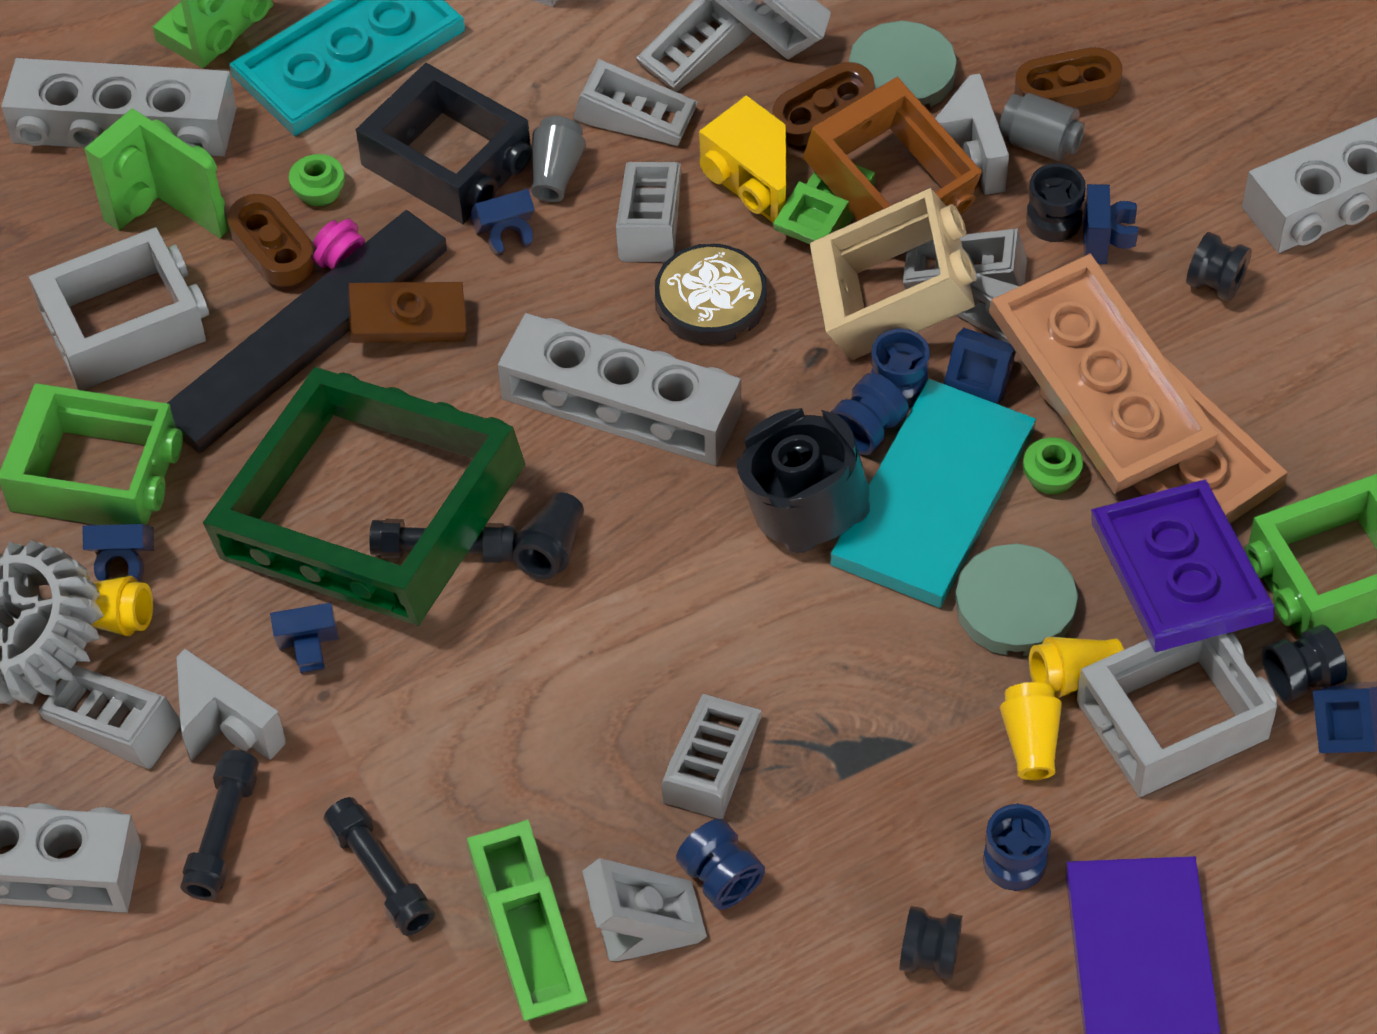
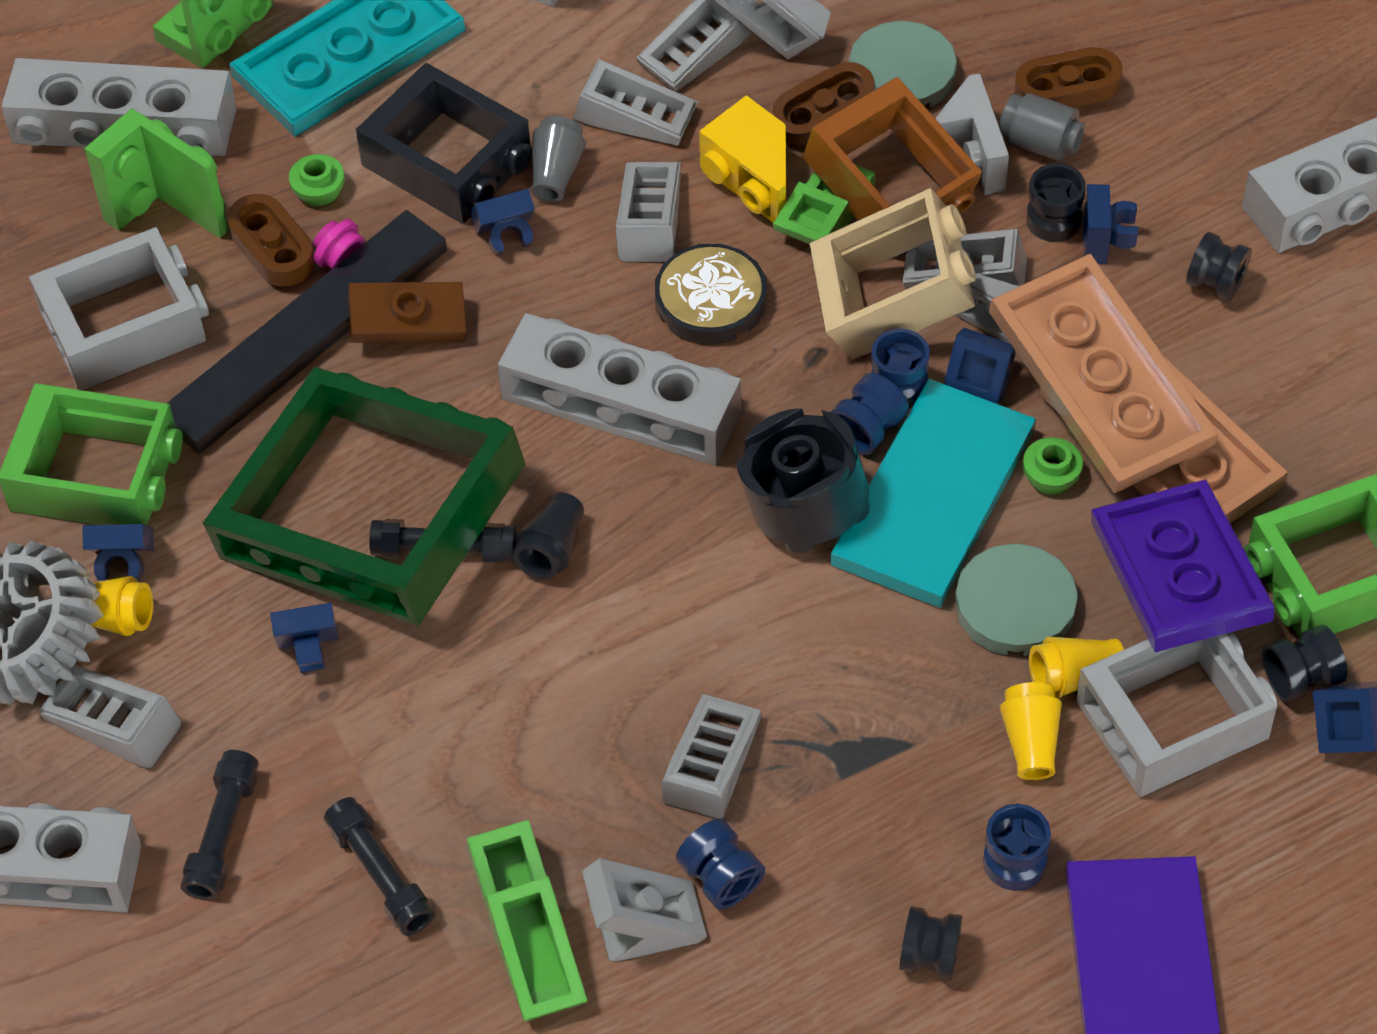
(217, 704): light grey slope -> none

